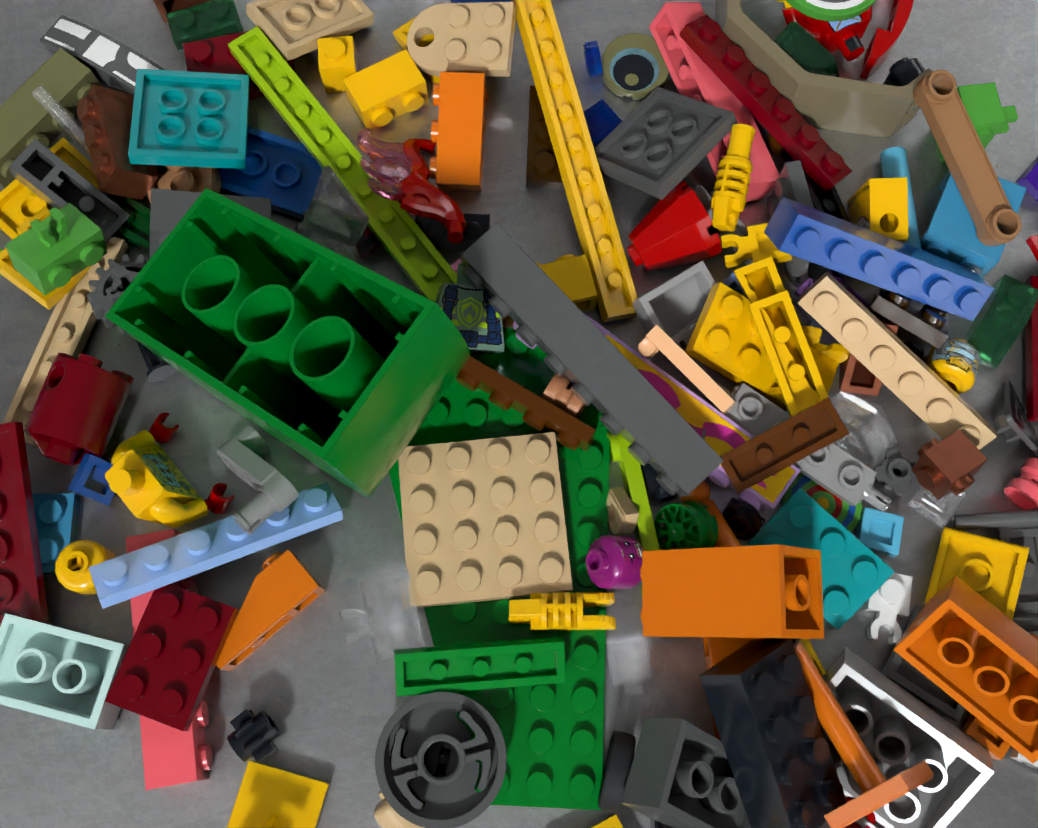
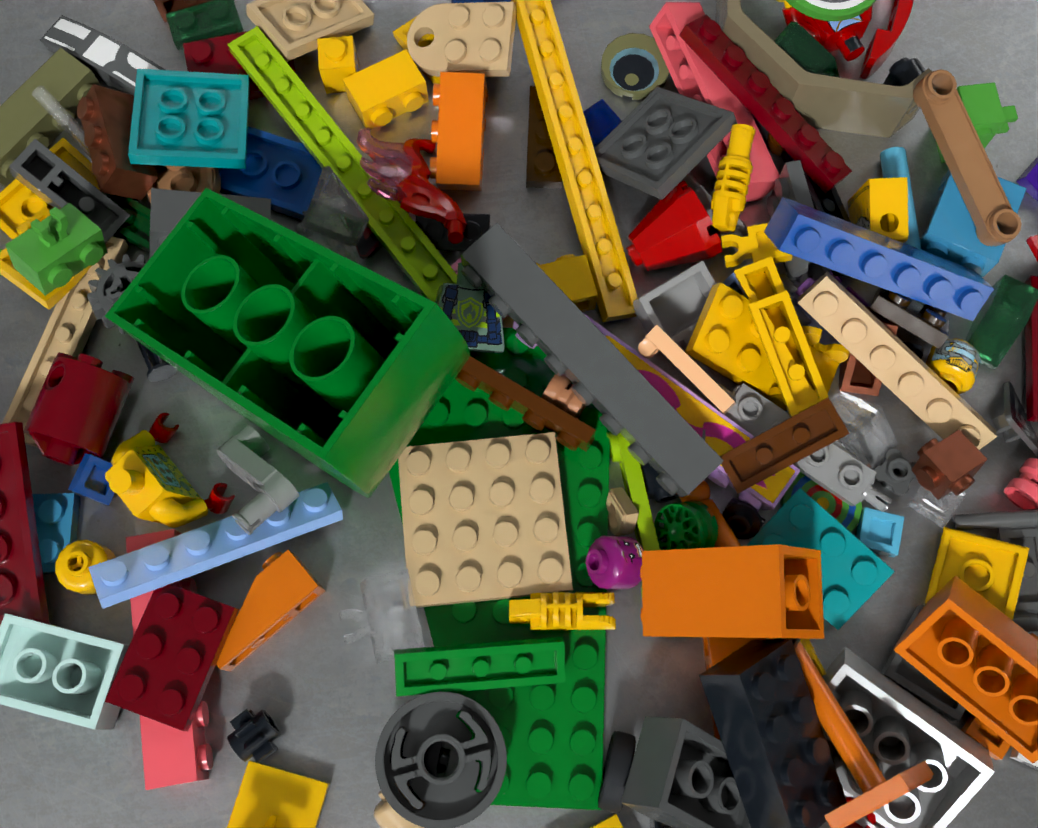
(592, 59): clear blue tile -> none
(629, 667): clear plate -> none
(888, 603): white plate -> none

